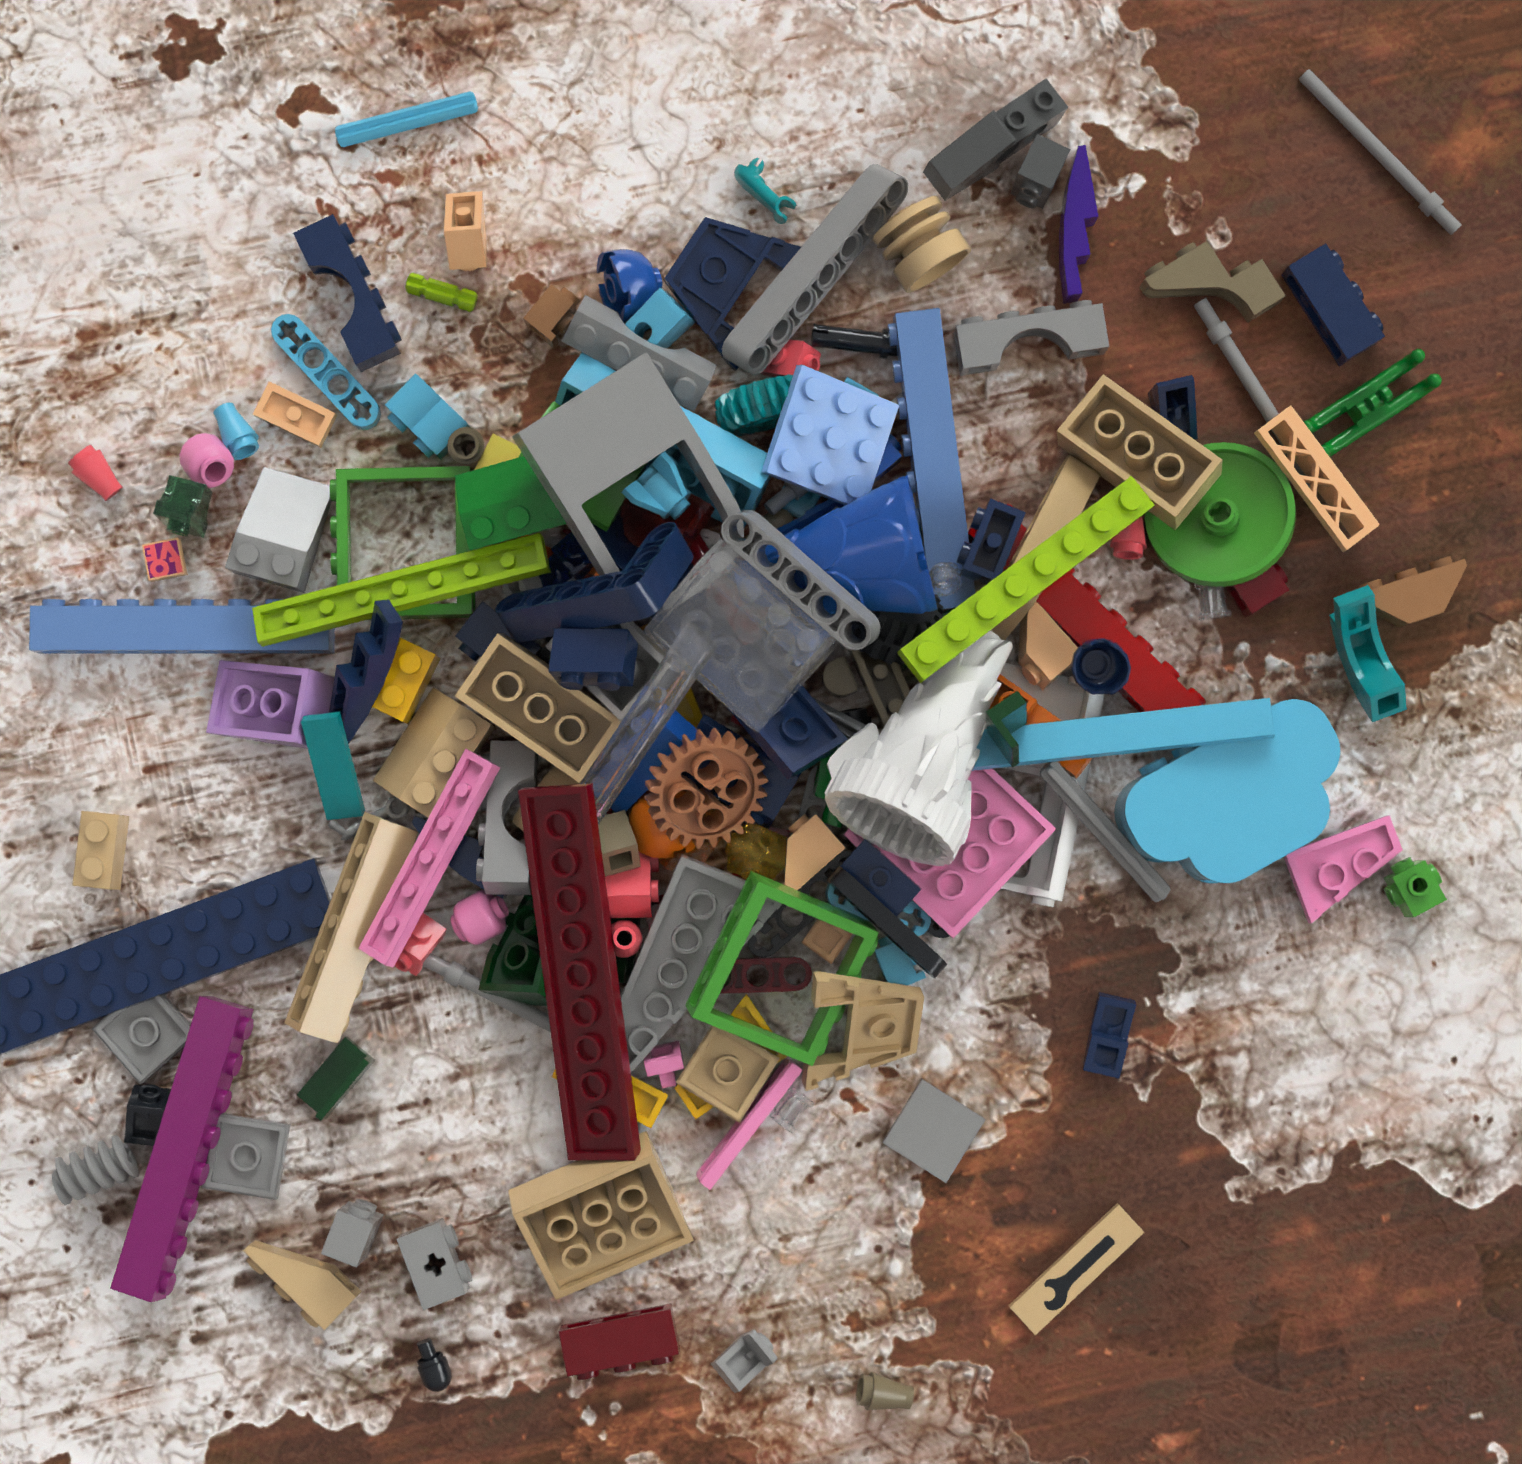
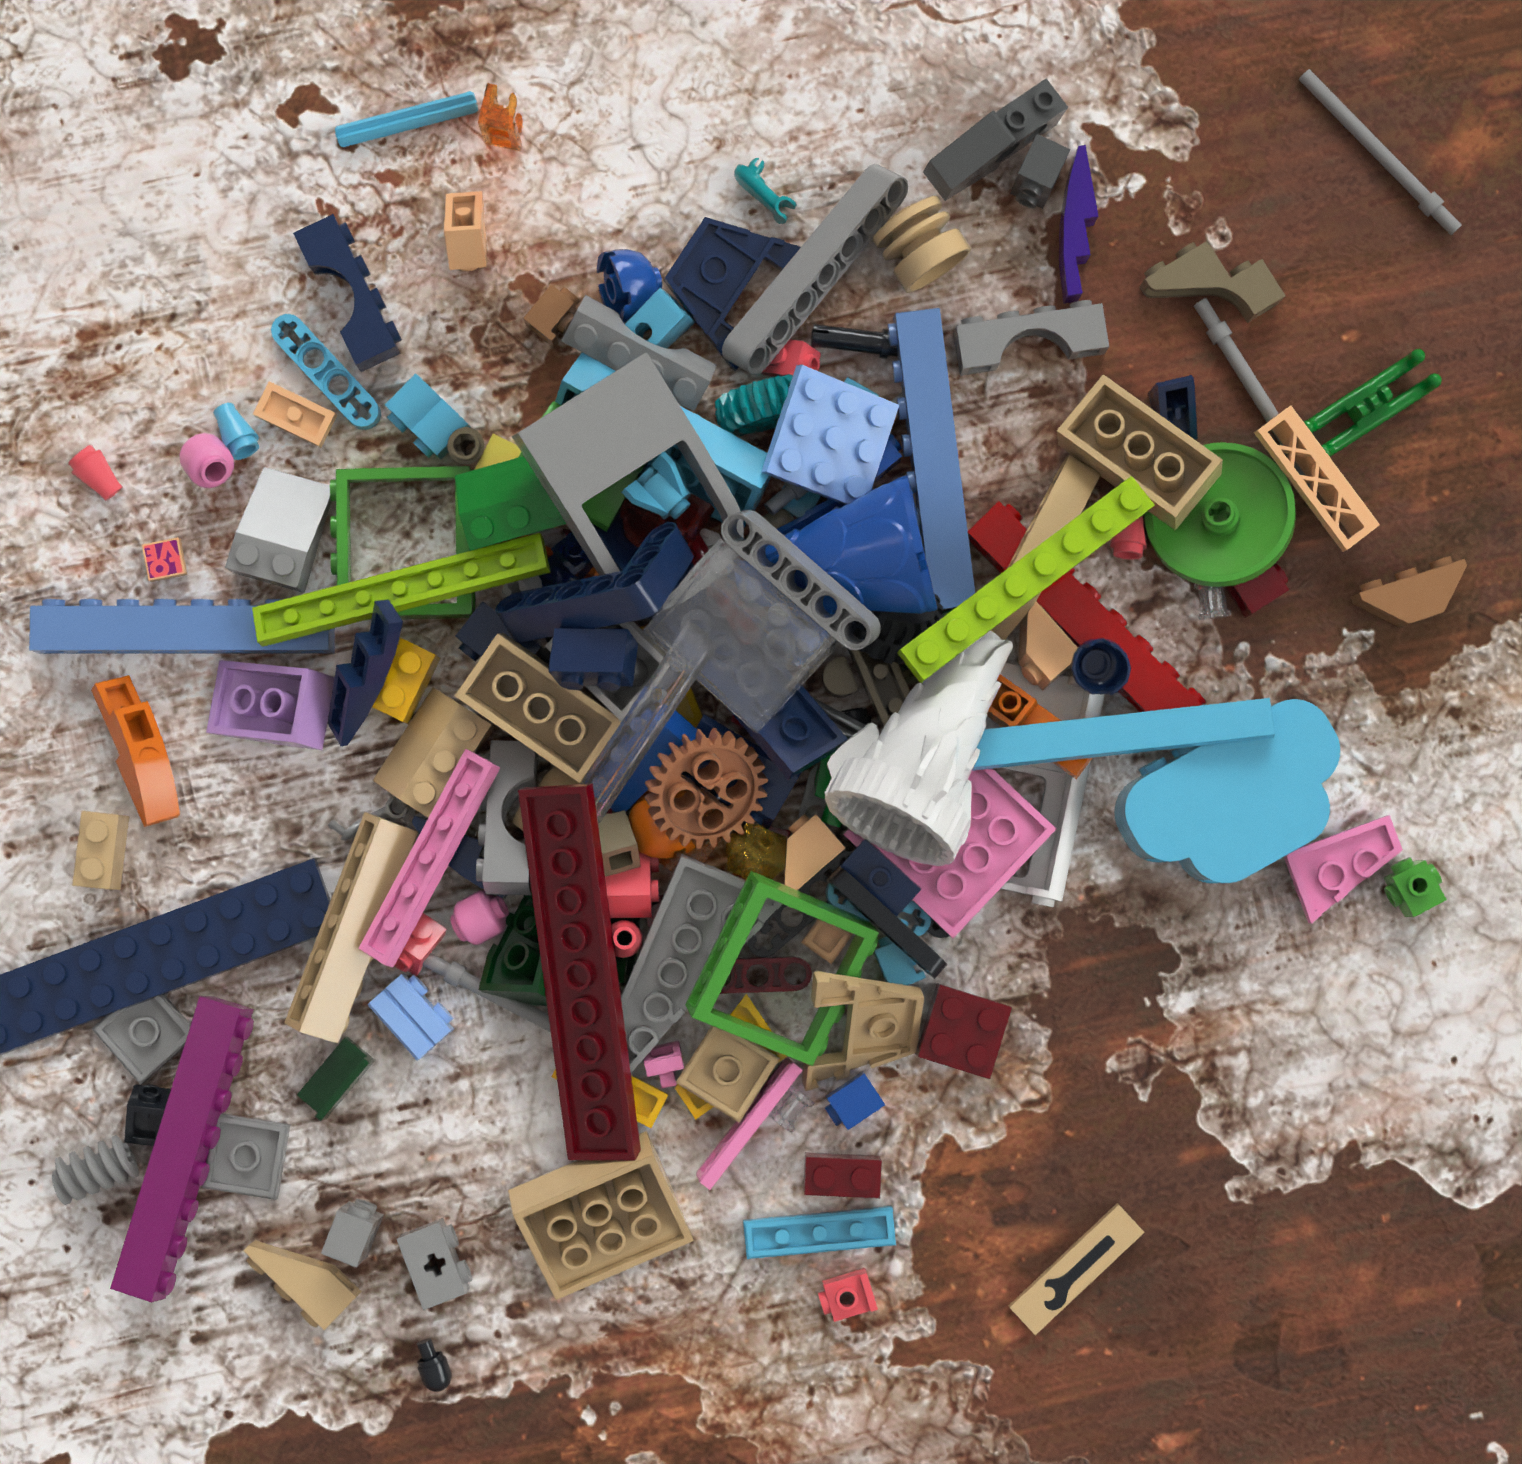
(140, 749): none -> orange slope
(184, 507): clear green brick -> none
(333, 765): teal tile -> none
(411, 1015): none -> light blue brick
(441, 292): lime axle -> none
(498, 123): none -> clear orange hinge
(619, 1341): dark red brick -> none
(744, 1359): light grey bracket -> none
(819, 1232): none -> medium azure tile
(842, 1175): none -> dark red brick
(853, 1101): none -> blue brick
(854, 1282): none -> coral brick
(880, 1393): dark tan cone -> none
(933, 1130): light grey tile -> none
(945, 578): clear plate -> none
(963, 1031): none -> dark red piece
(992, 542): dark blue brick -> none
(1003, 721): dark green panel -> none
(1105, 831): light grey axle -> none
(1109, 1035): dark blue slope -> none
(1333, 304): dark blue brick -> none
(1363, 655): teal arch -> none

